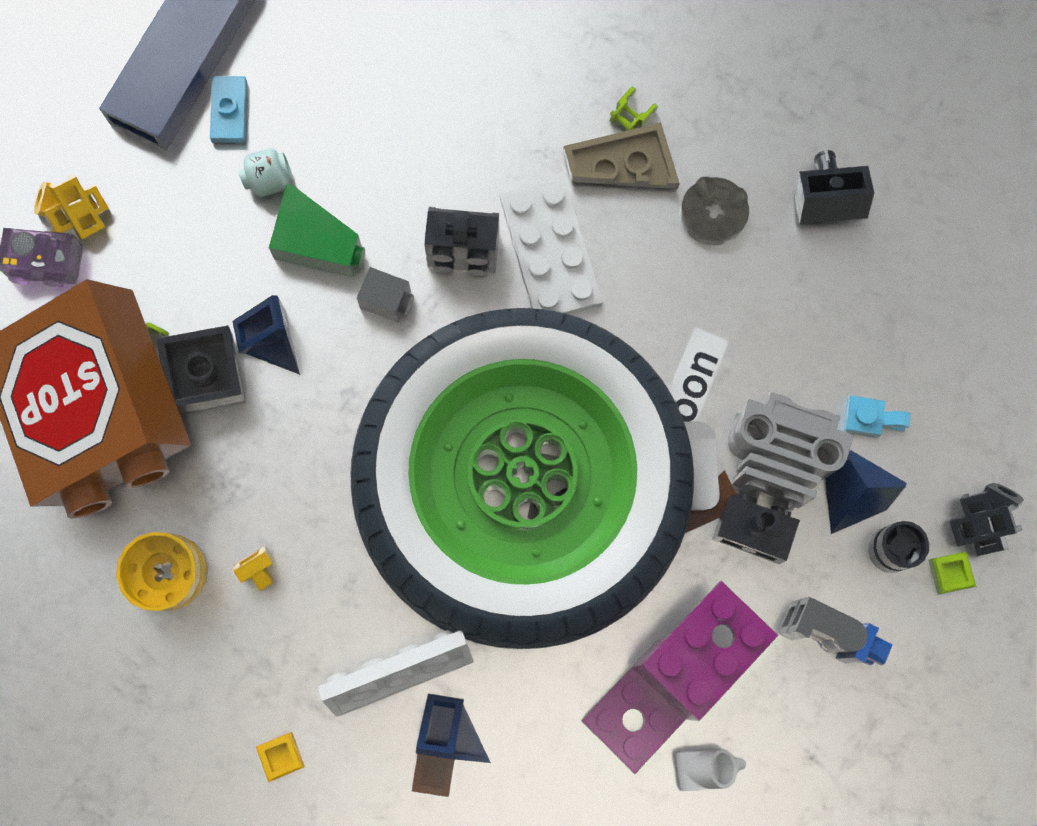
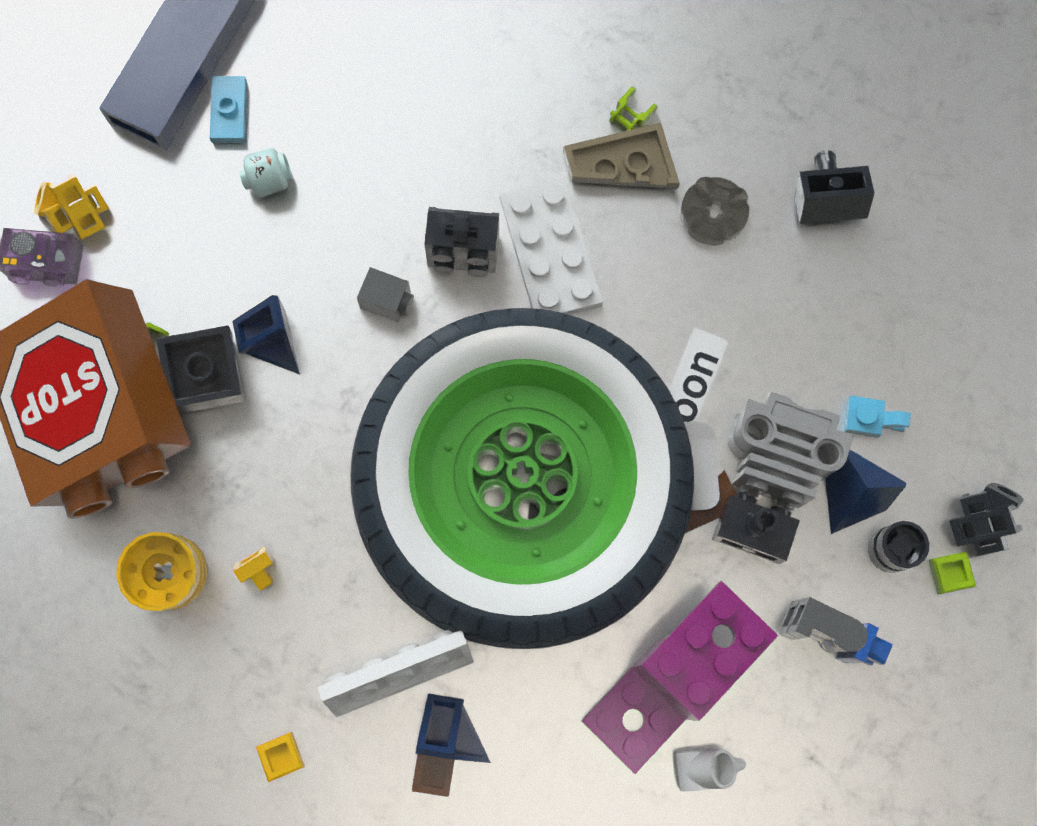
(313, 236): green slope -> none

